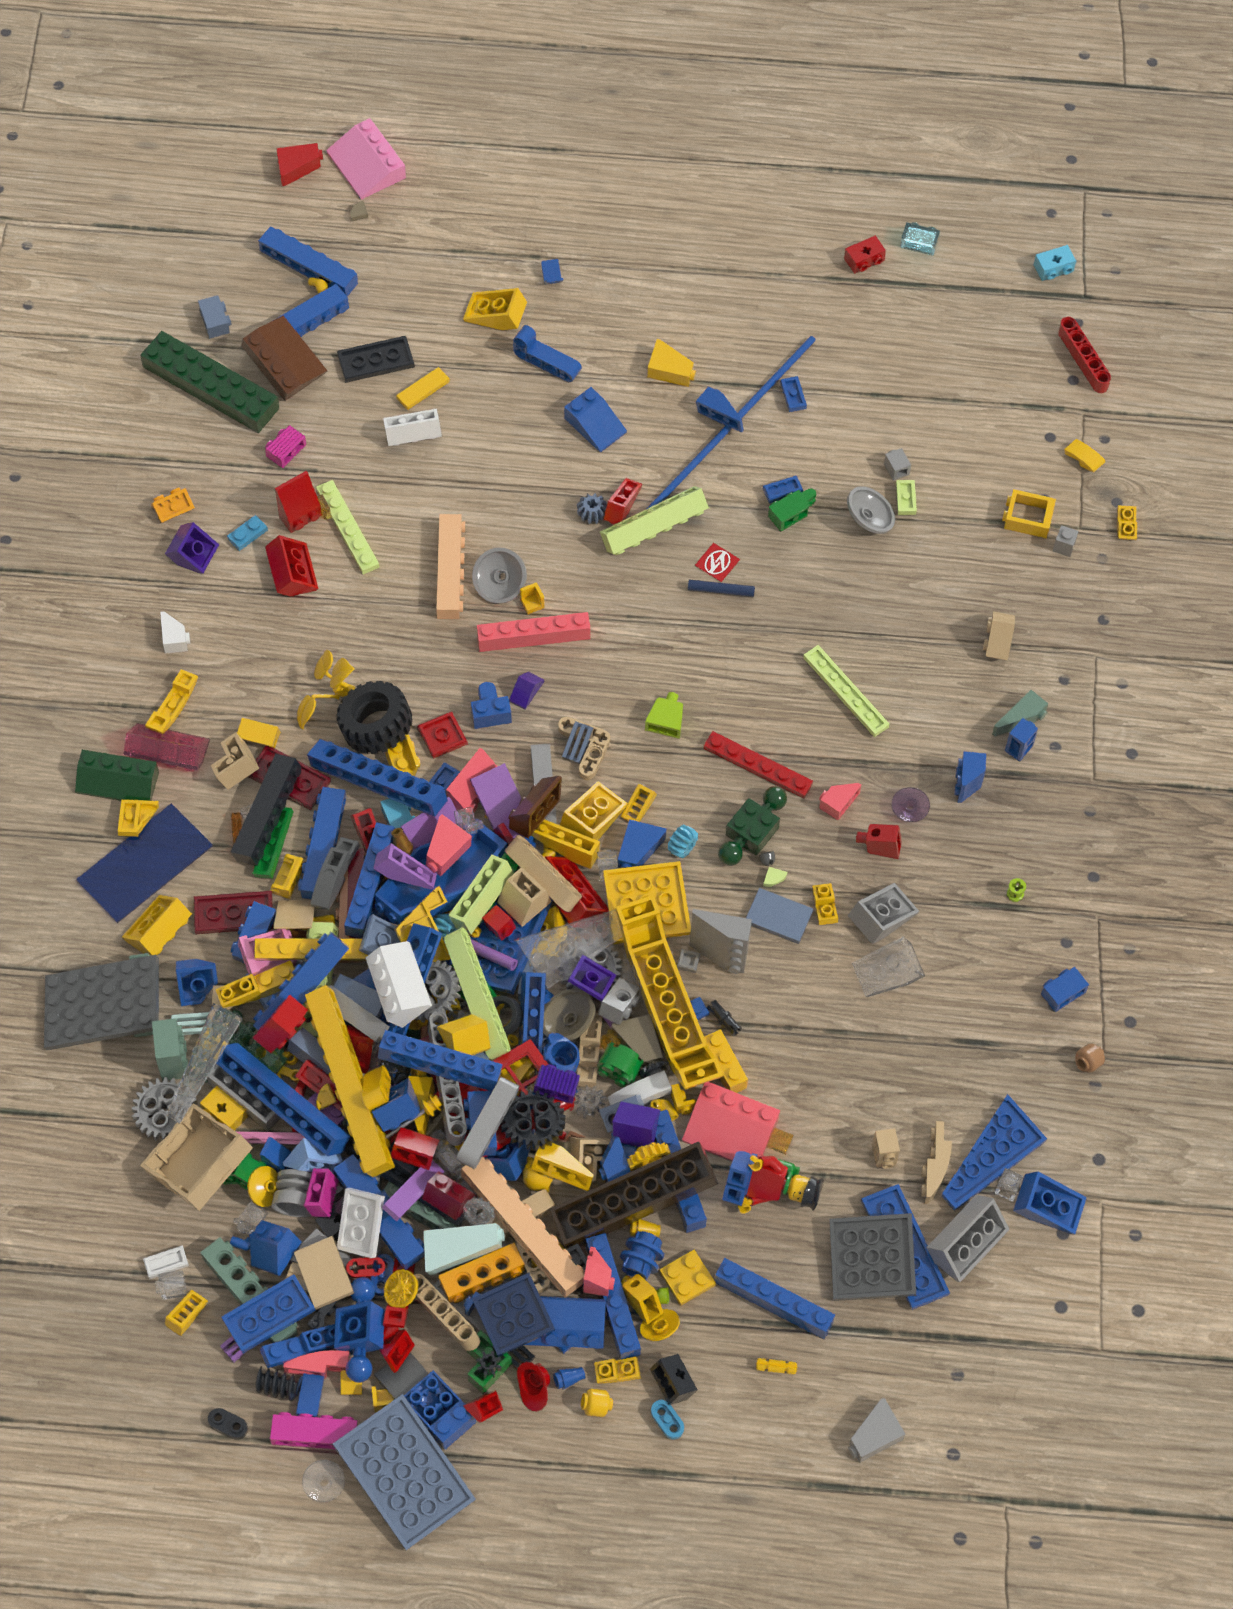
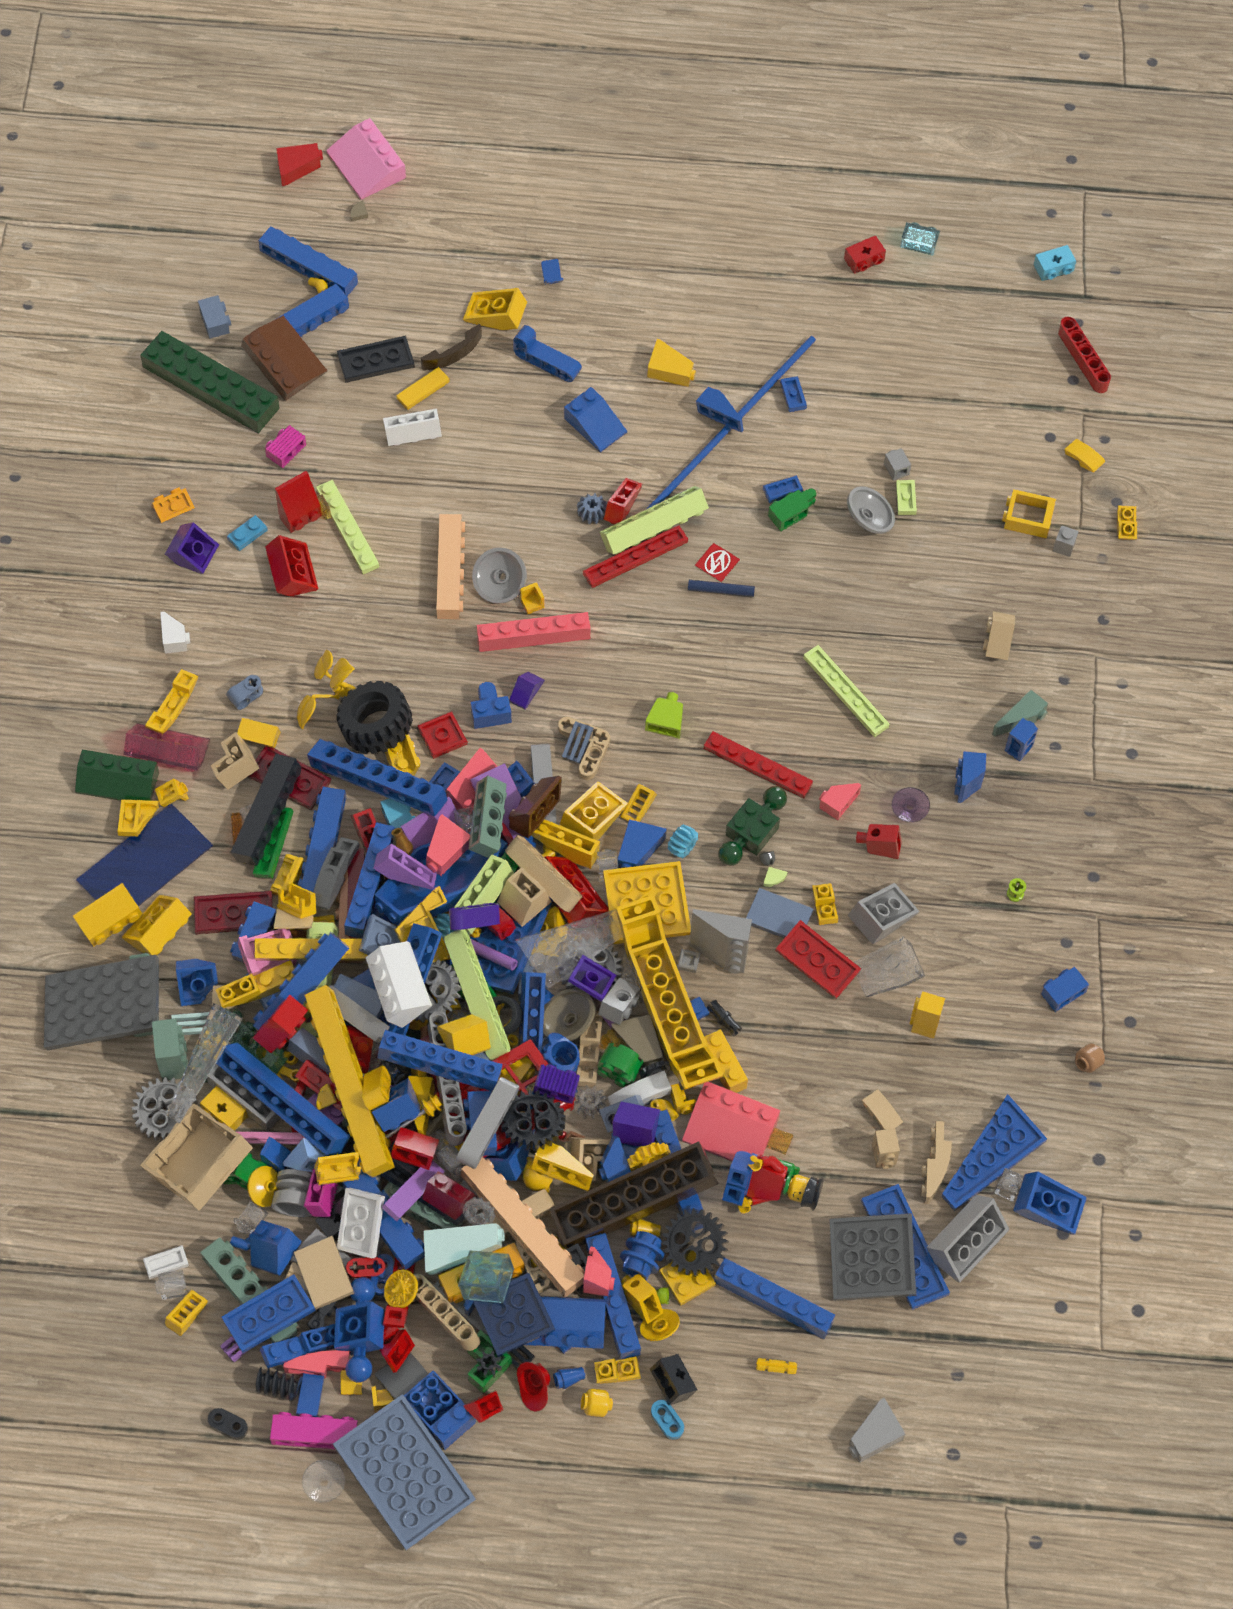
(108, 915): none -> yellow slope
(171, 792): none -> yellow bracket
(244, 692): none -> sand blue piece
(297, 902): none -> yellow hinge
(337, 1168): none -> yellow hinge
(457, 352): none -> dark brown slope
(474, 916): none -> dark purple beam
(486, 1276): none -> clear light blue brick
(487, 816): none -> sand green brick
(521, 778): none -> blue plate
(635, 556): none -> red plate
(704, 1258): none -> black gear
(818, 959): none -> red plate
(882, 1110): none -> tan slope
(926, 1014): none -> yellow brick

